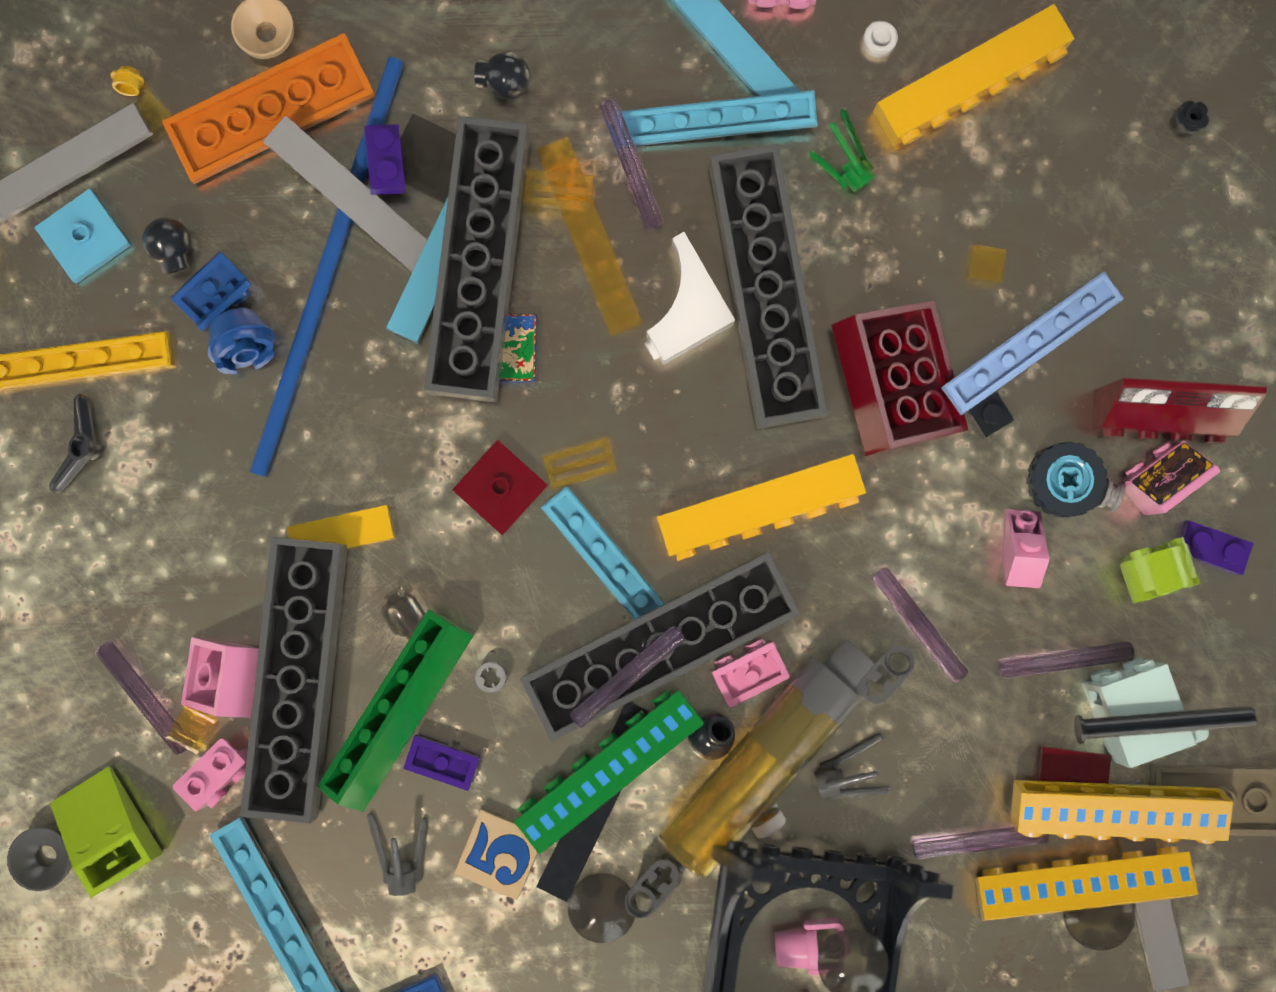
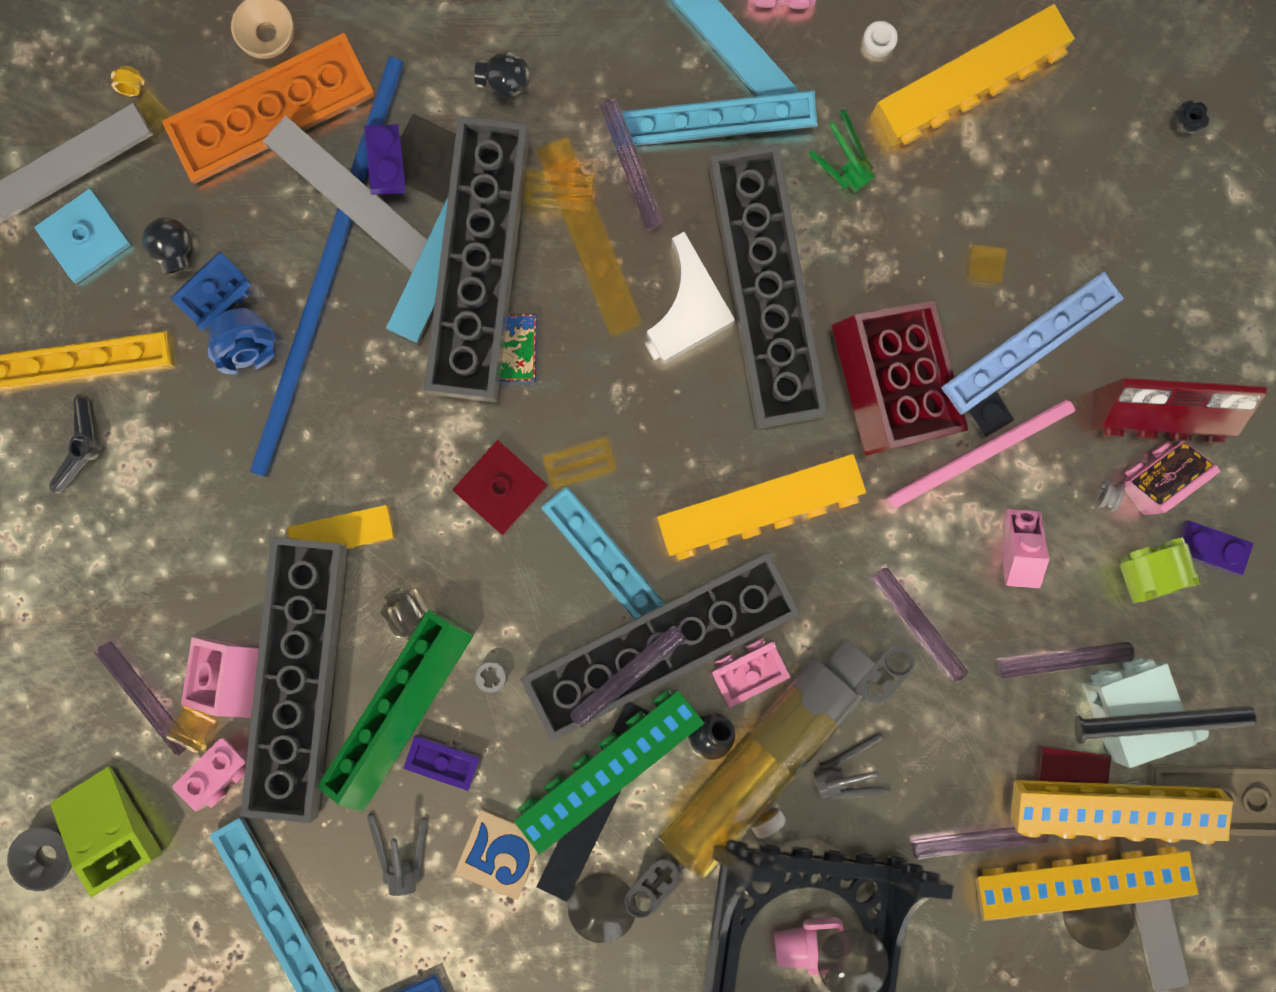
(979, 454): none -> bright pink tile
(1067, 479): black wheel -> none

